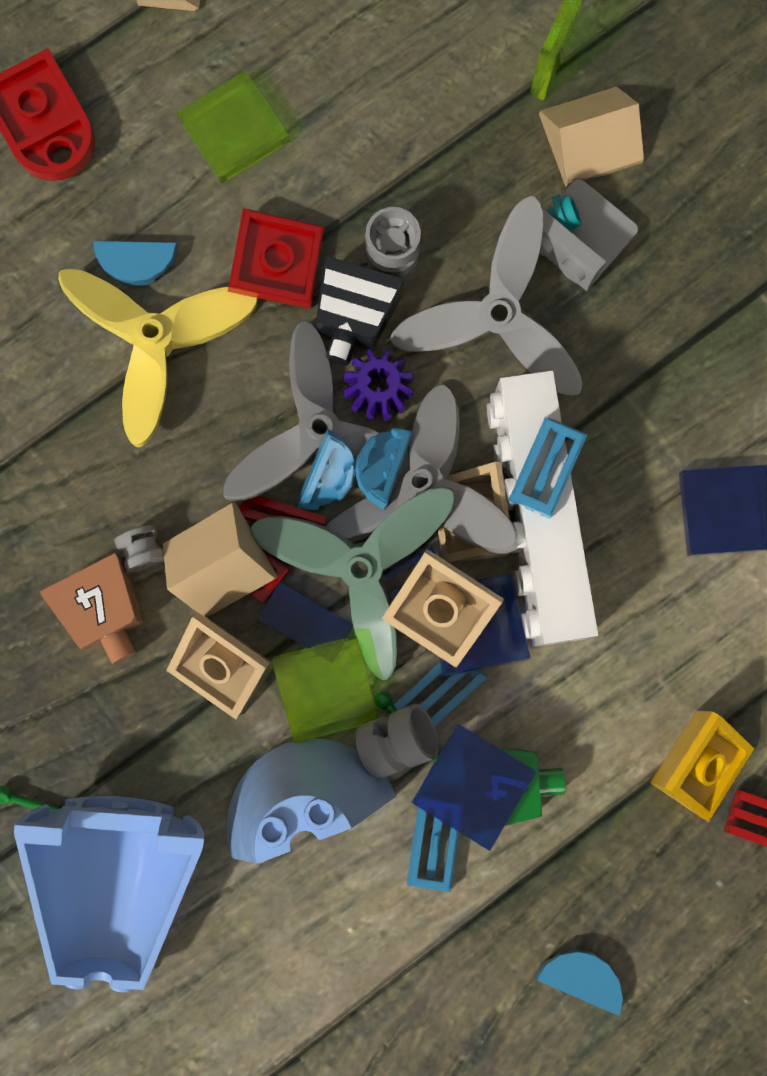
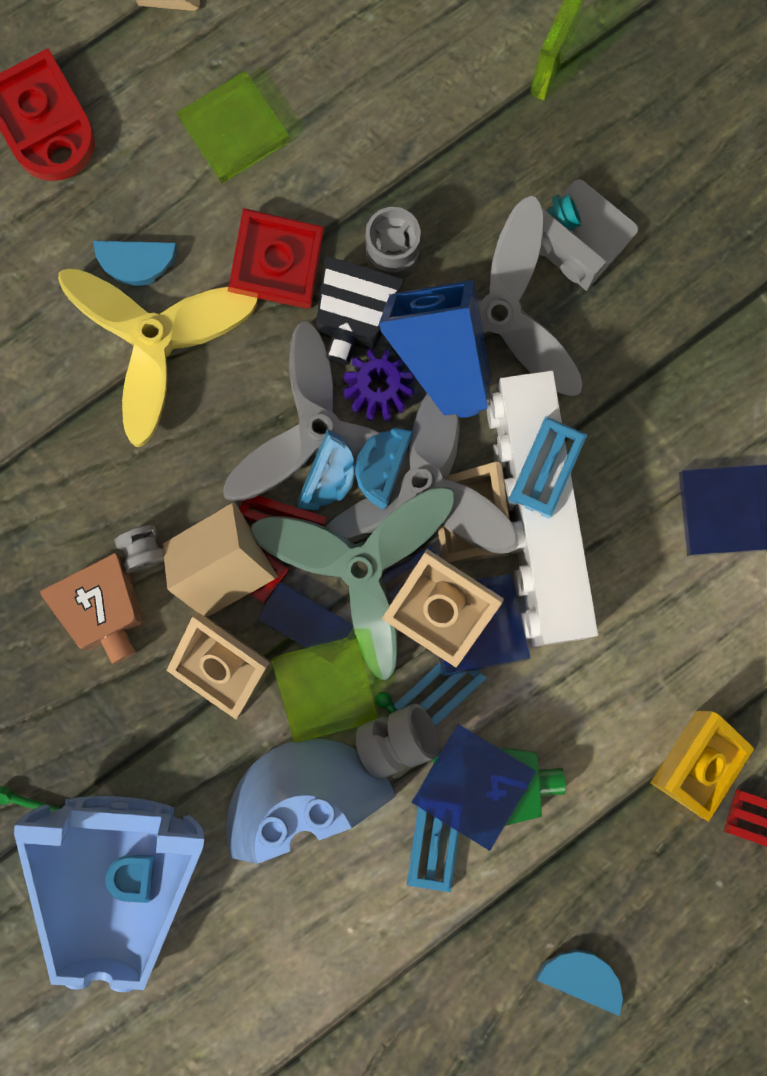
(130, 878): none -> dark azure tile
(442, 344): none -> blue slope
(594, 135): tan slope -> none

